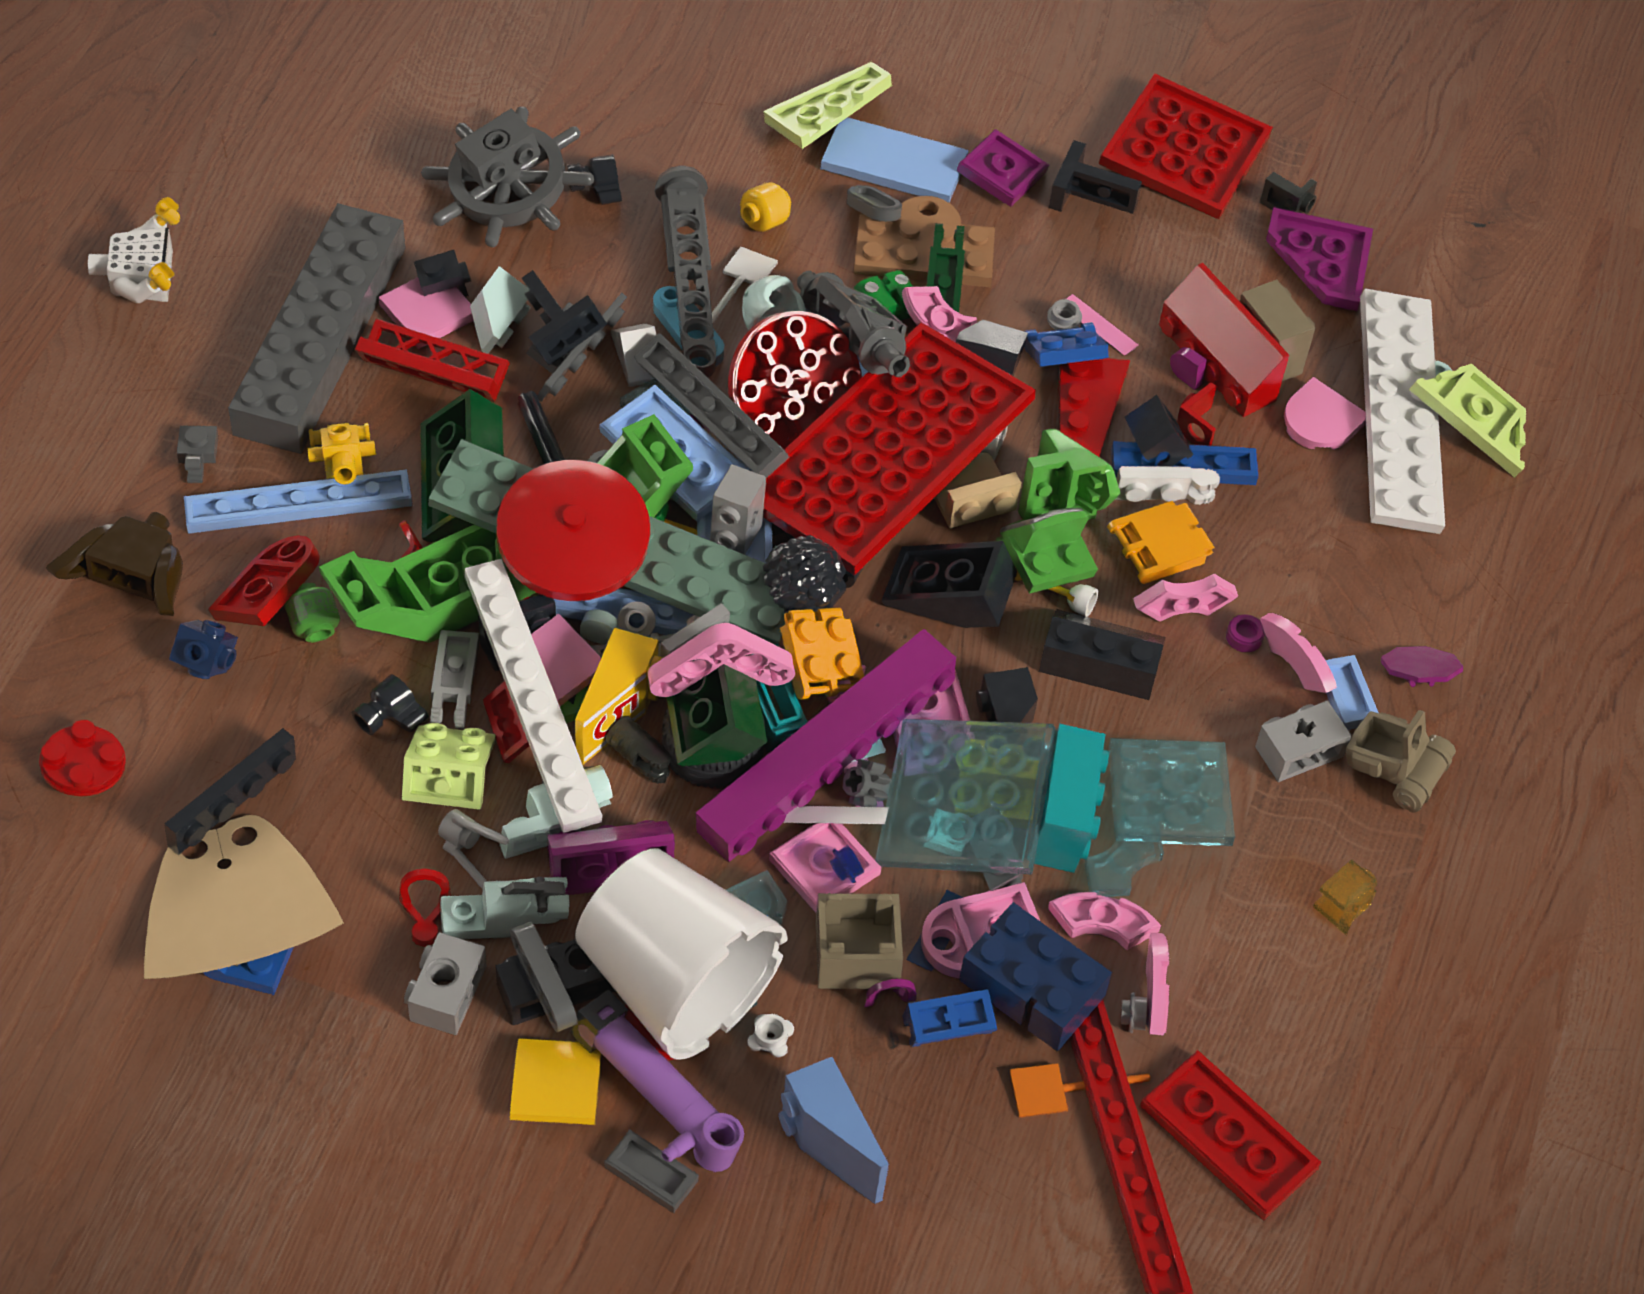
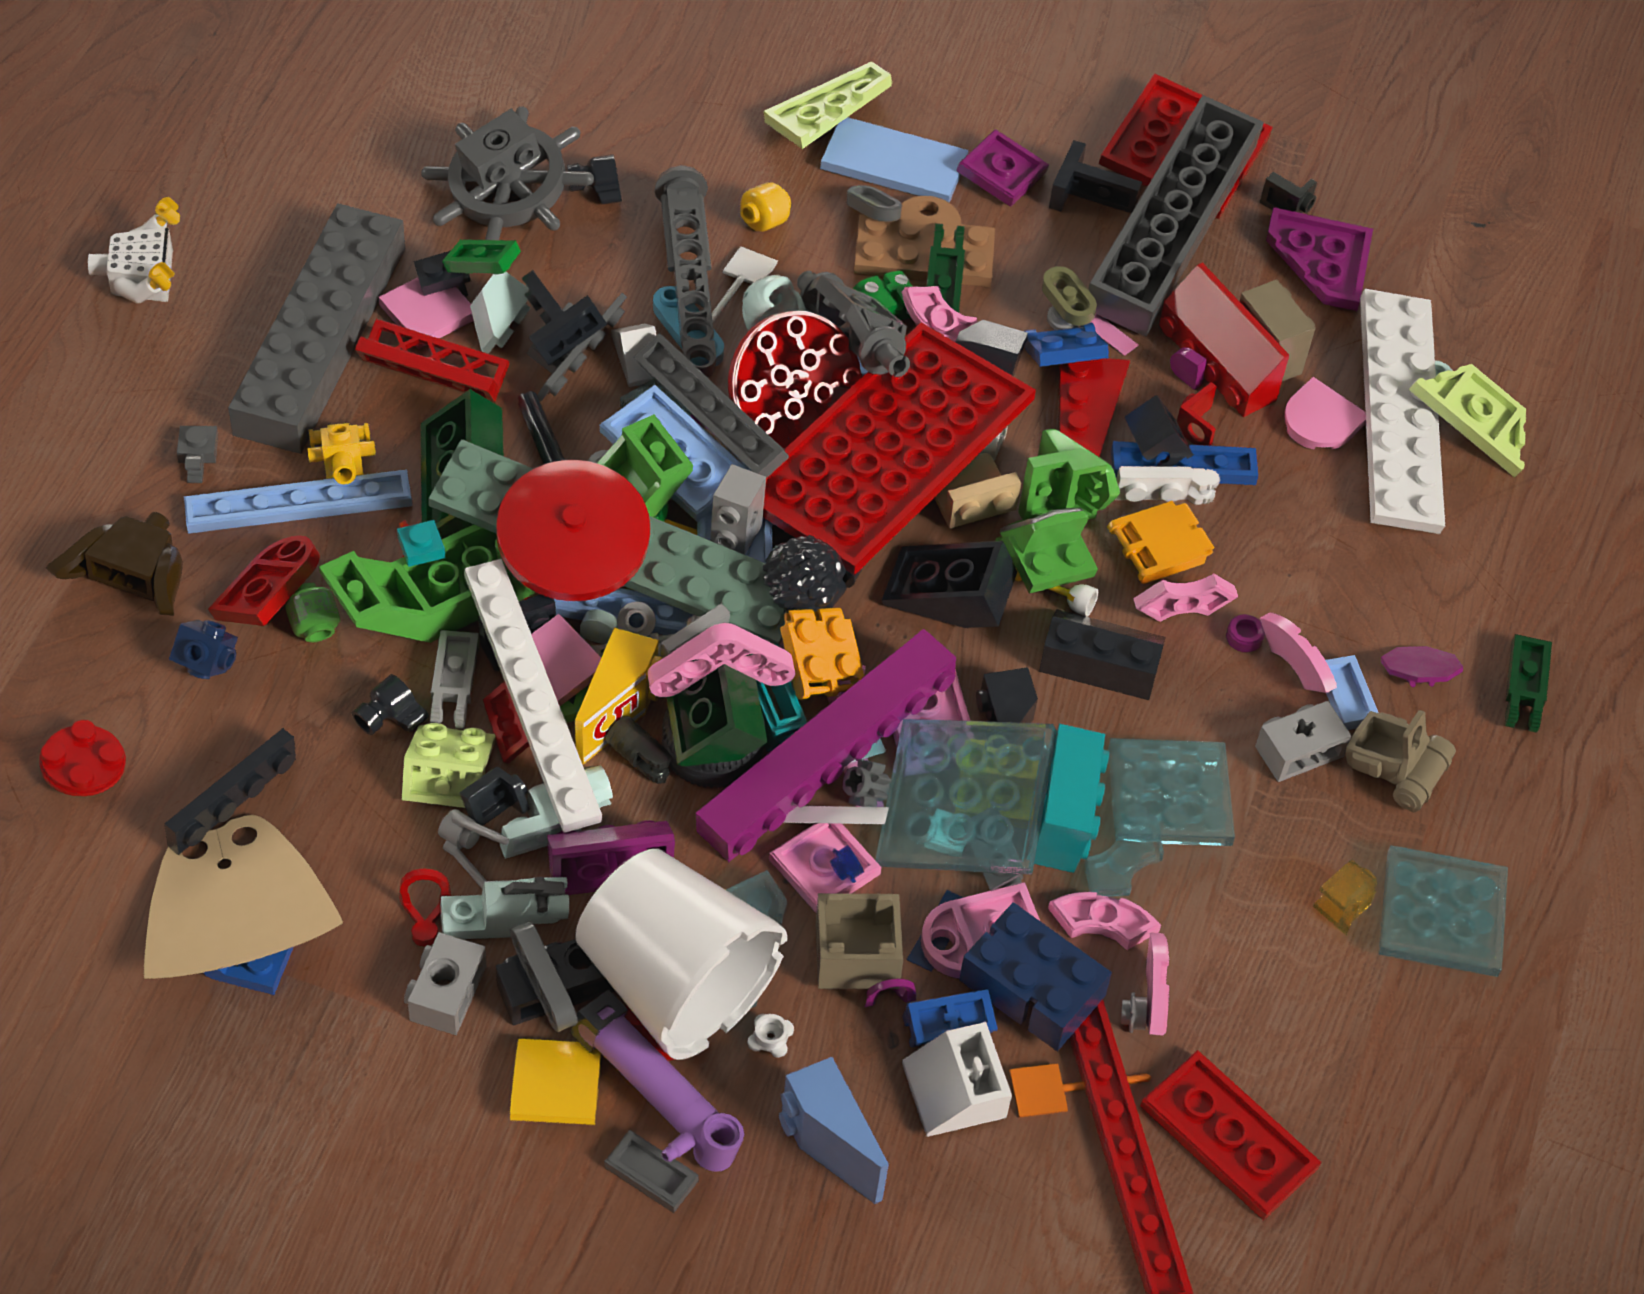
(421, 543): none -> teal plate
(482, 256): none -> green plate
(493, 795): none -> black bracket
(958, 1080): none -> white slope
(1073, 299): none -> olive plate
(1174, 215): none -> dark grey brick
(1444, 911): none -> clear light blue plate
(1527, 679): none -> dark green hinge

